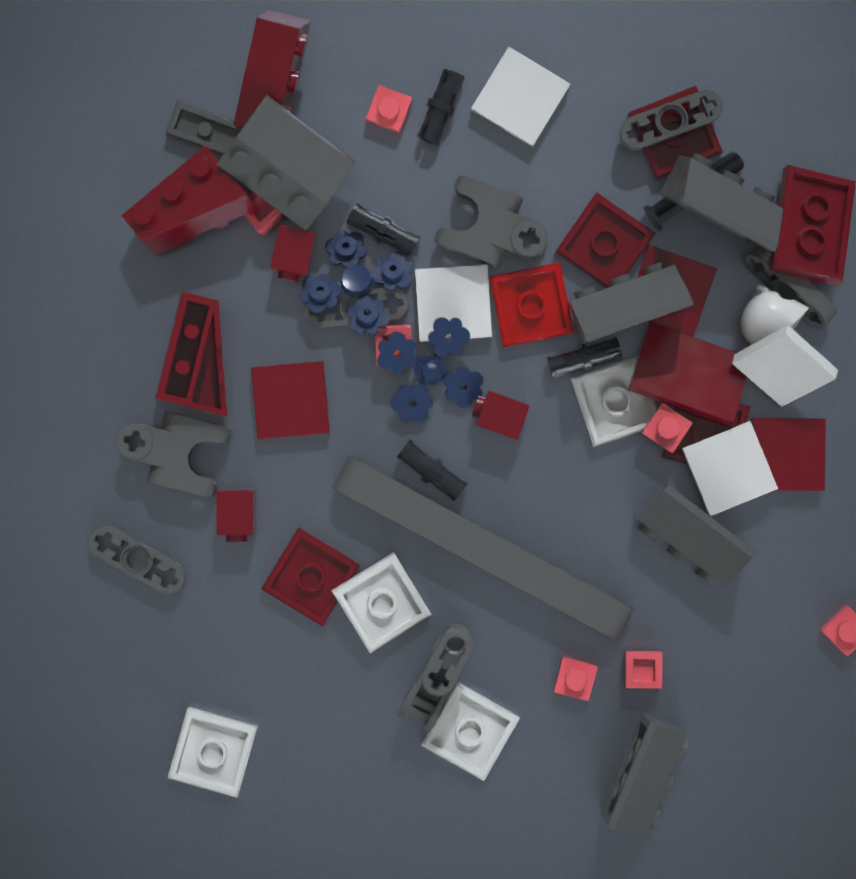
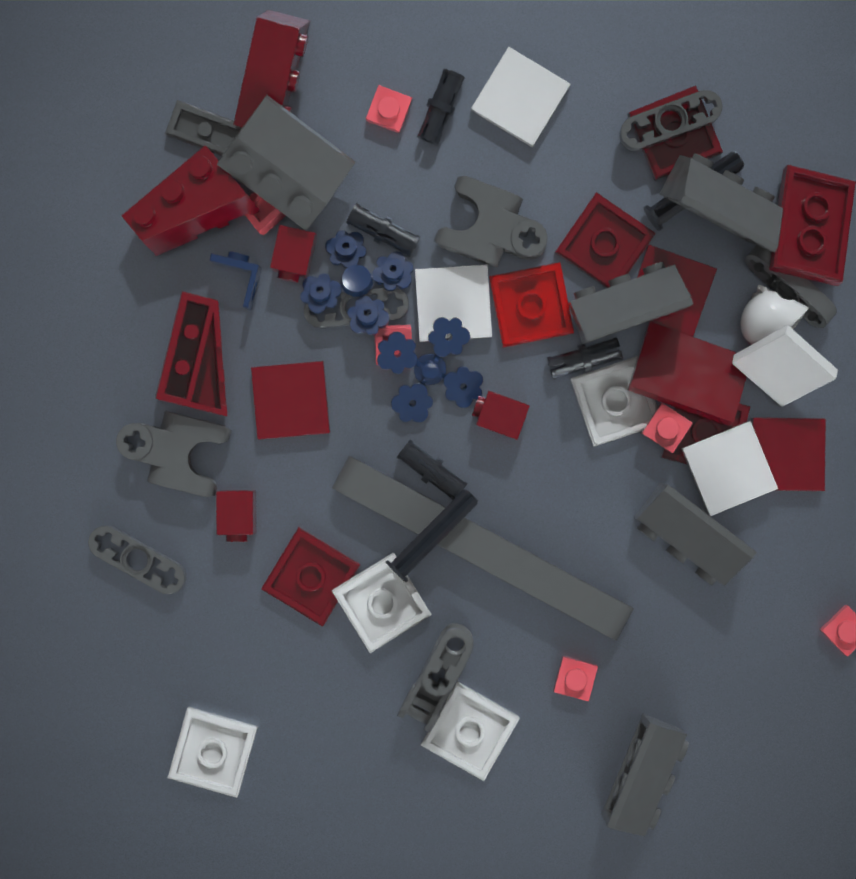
(240, 262): none -> dark blue bracket
(432, 534): none -> black axle
(643, 669): coral plate -> none

